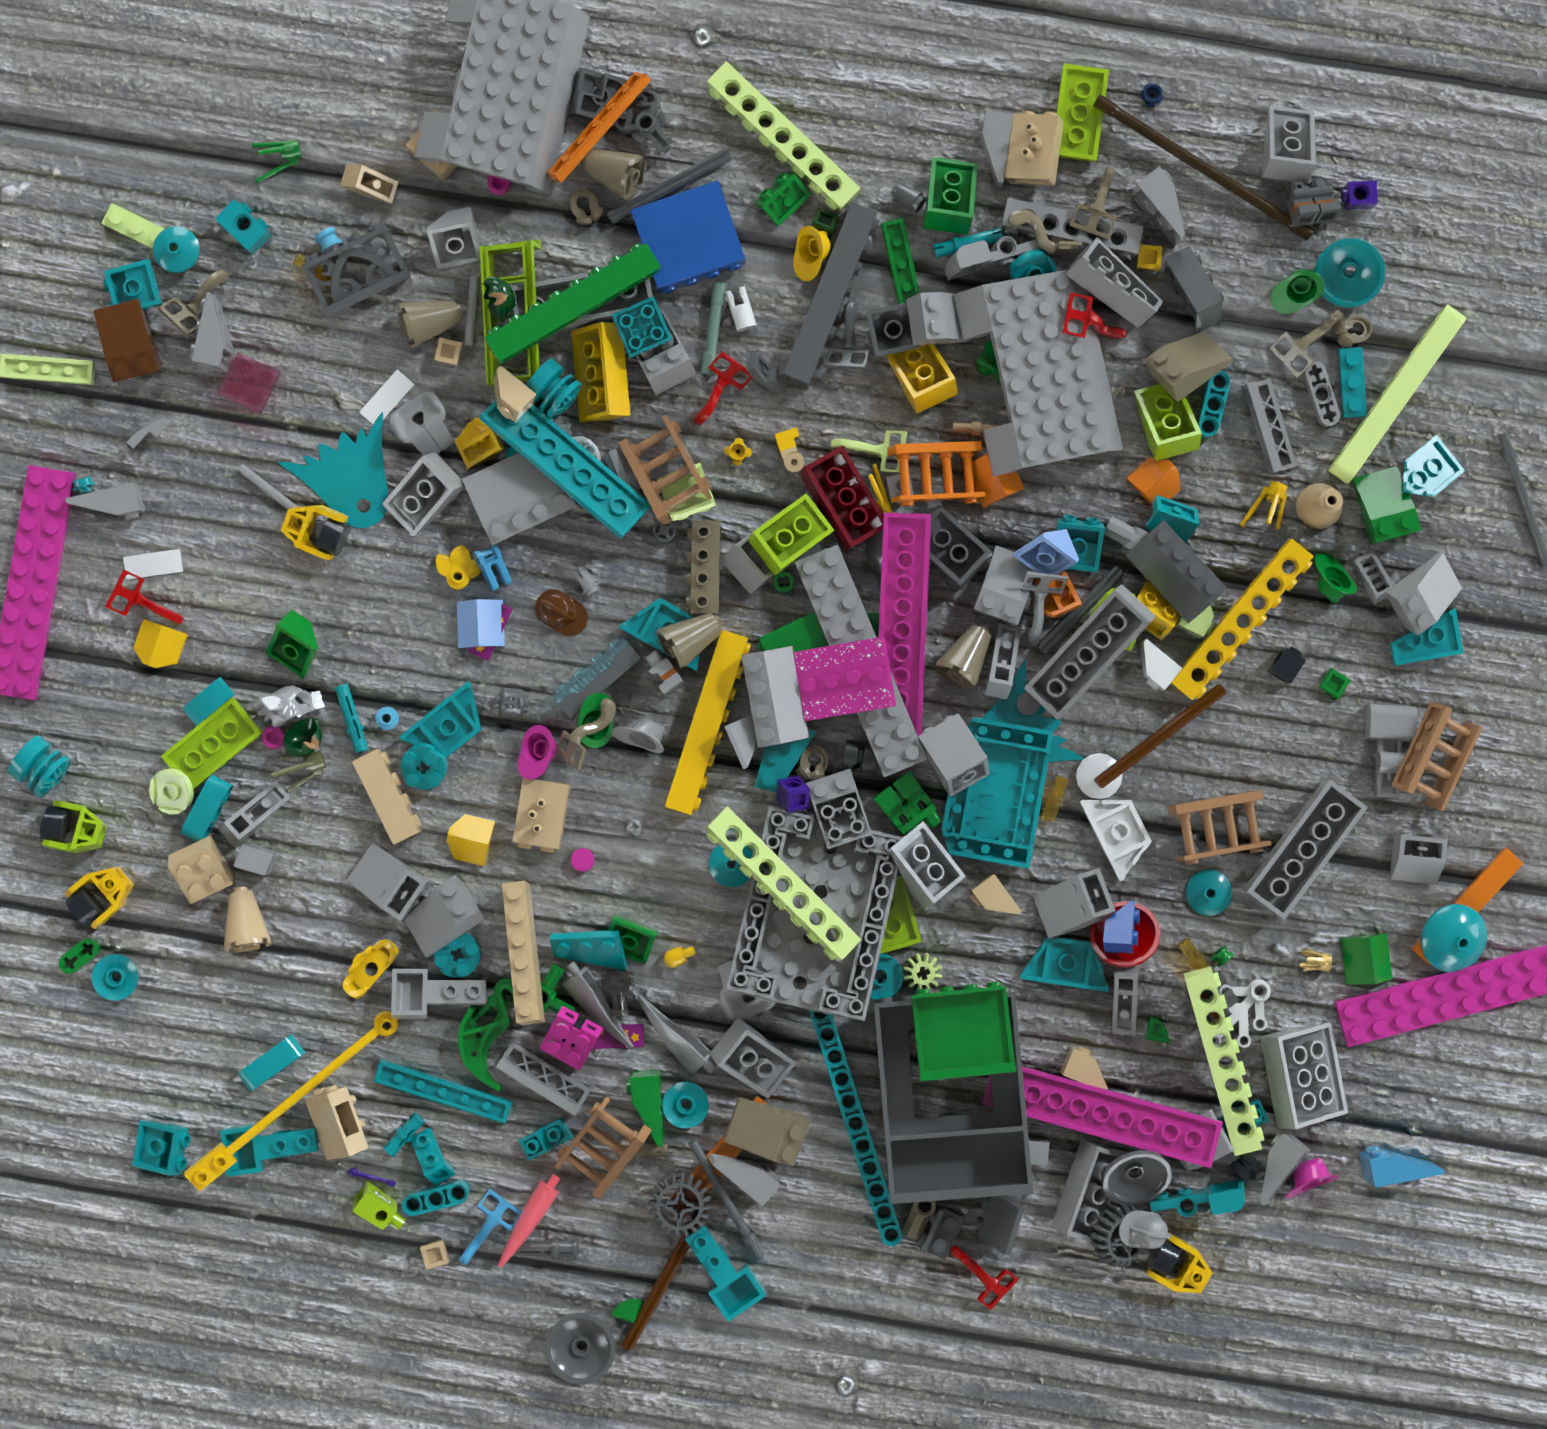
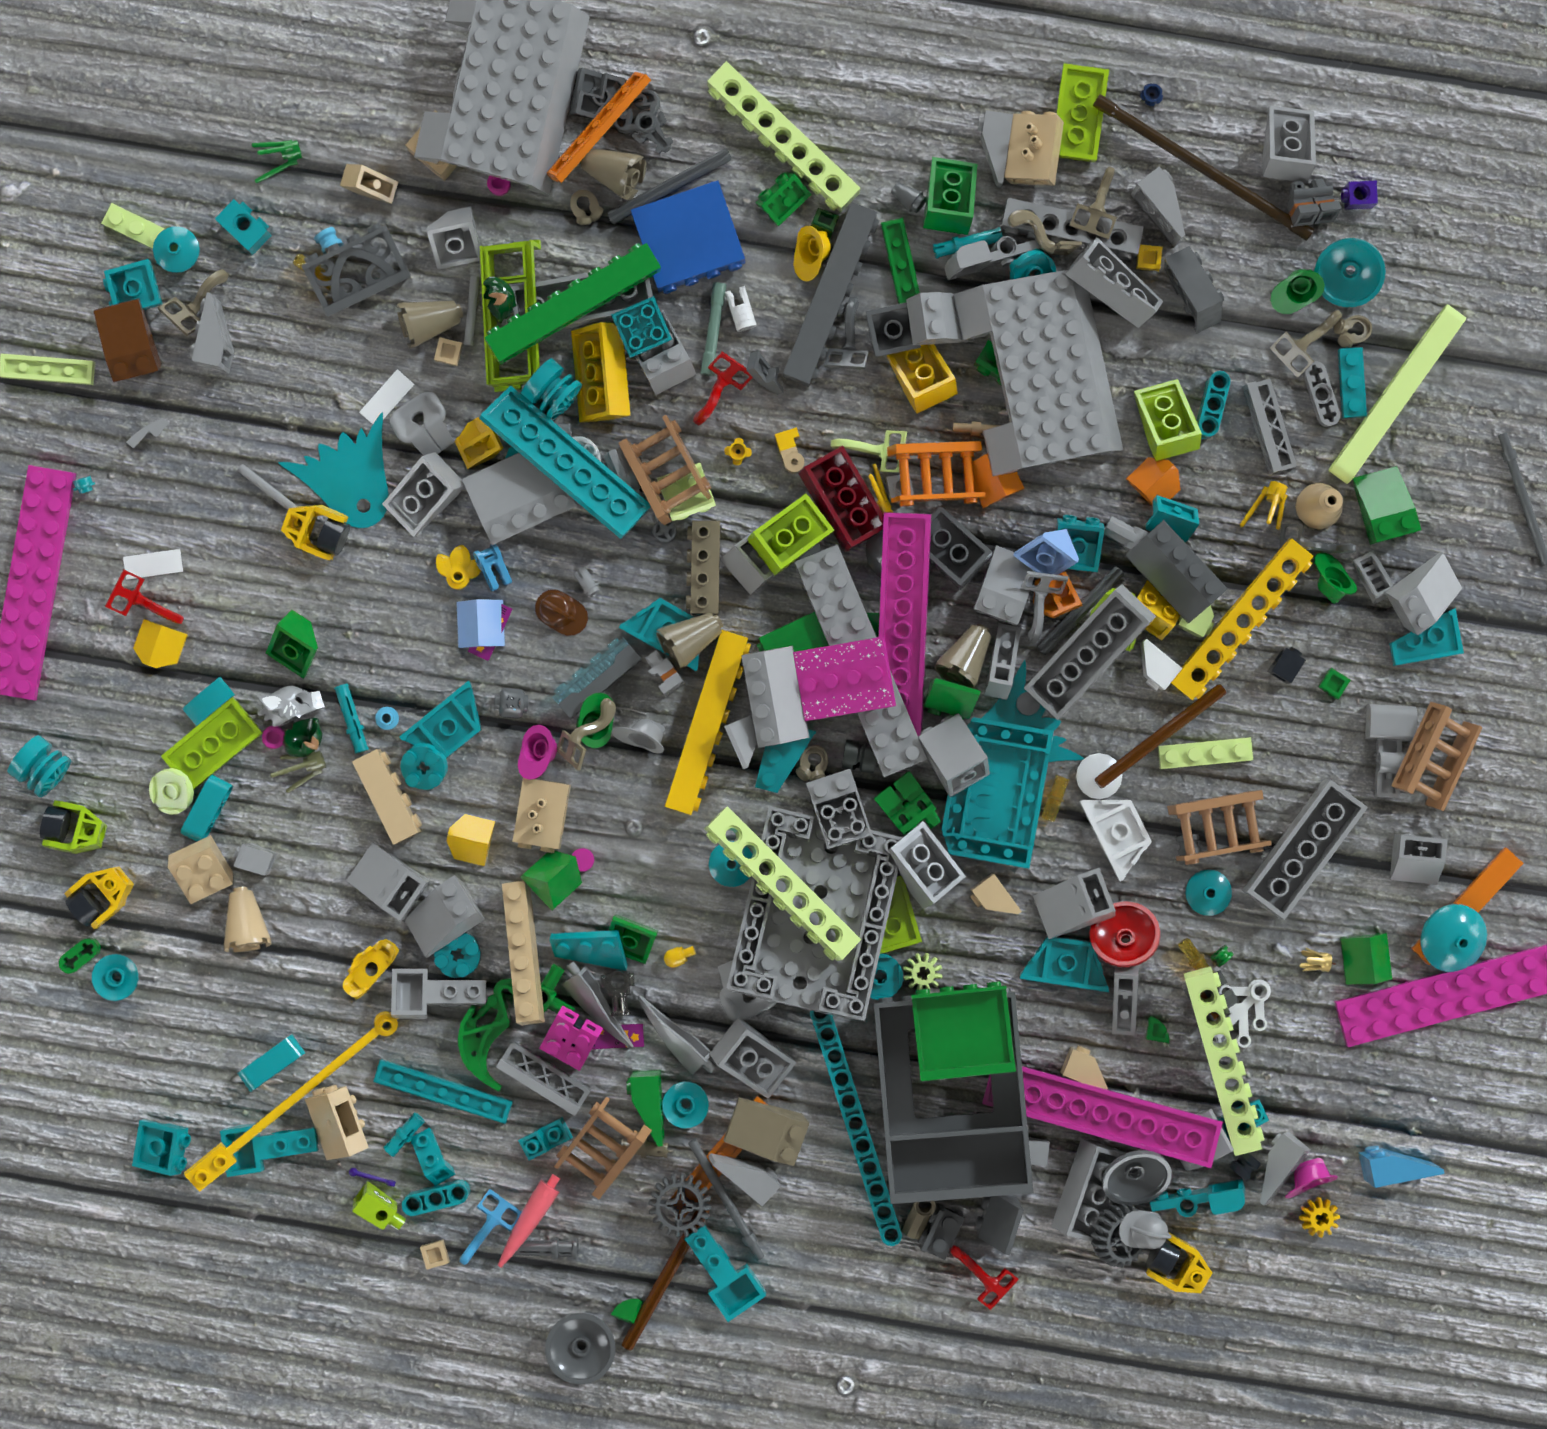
(118, 501): light grey slope -> none
(249, 383): clear pink plate -> none
(254, 814): light grey slope -> none
(512, 395): tan slope -> none
(553, 877): none -> green slope
(782, 575): green bush -> none
(793, 794): dark purple brick -> none
(950, 698): none -> green slope
(1089, 318): red piece -> none
(1120, 930): slope -> none
(1187, 364): dark tan slope -> none
(1205, 753): none -> yellowish green plate
(1304, 1075): light grey slope -> none
(1320, 1208): none -> yellow gear
(1430, 469): tile -> none

